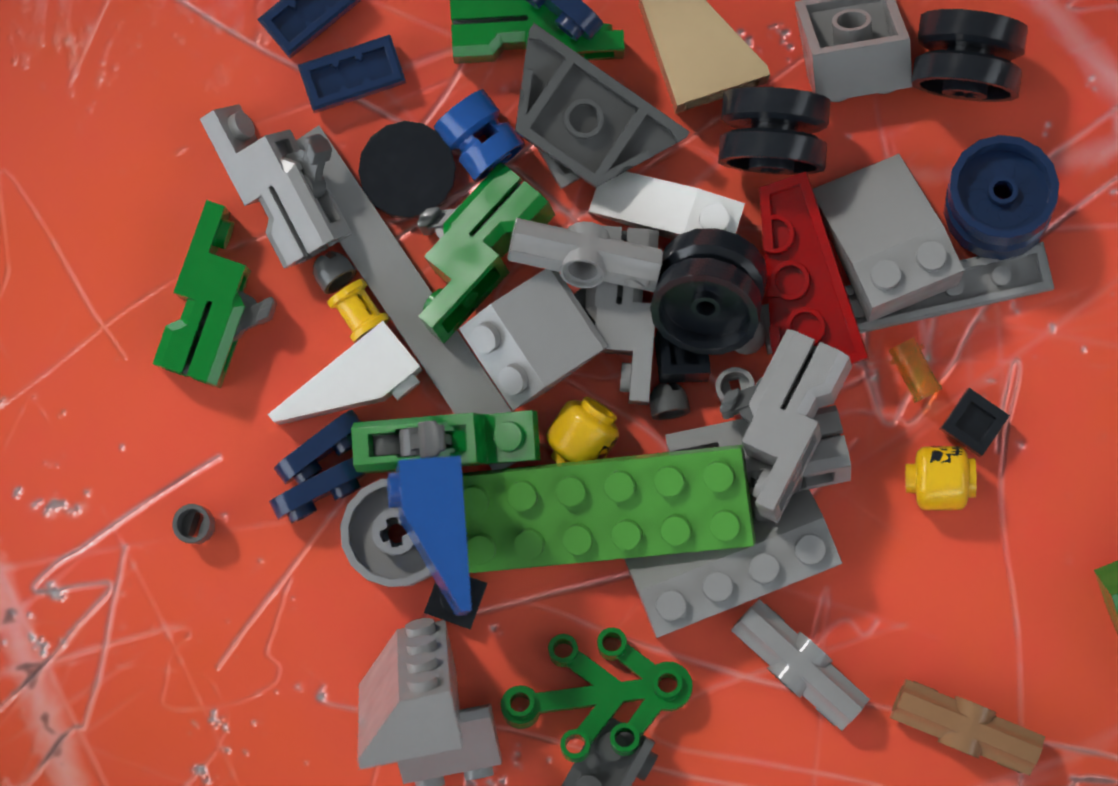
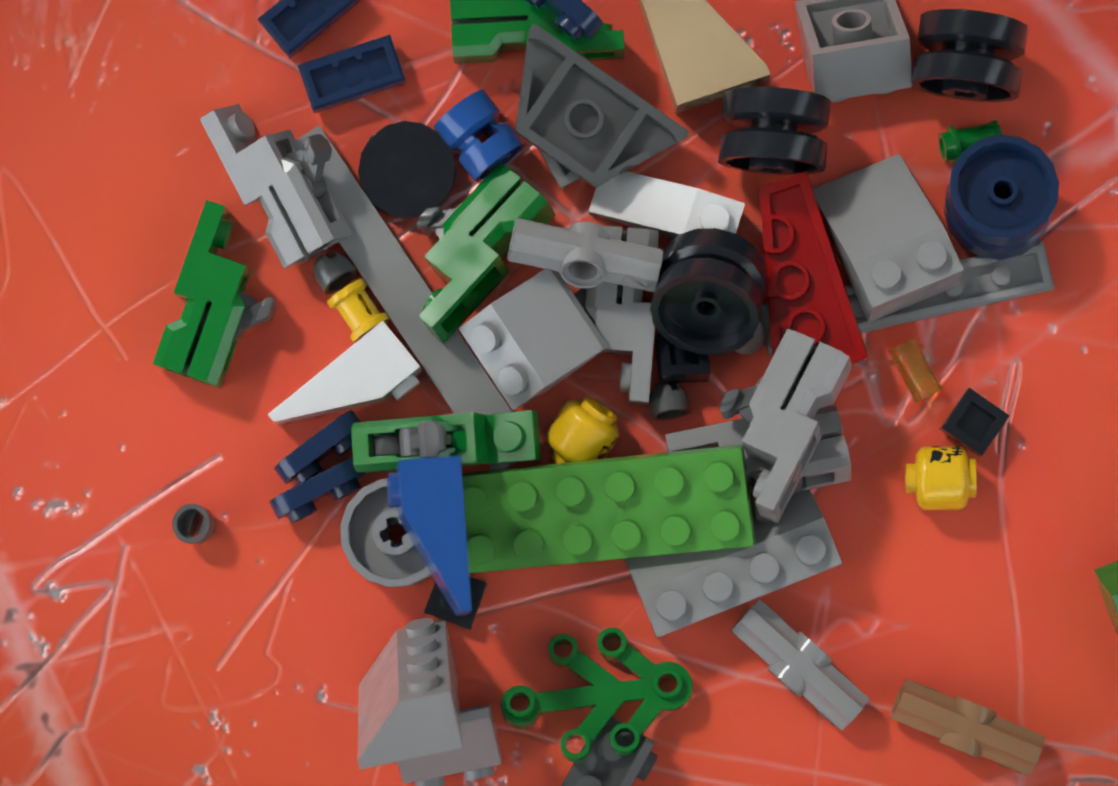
(730, 374): light grey hinge -> none
(955, 141): none -> green pin

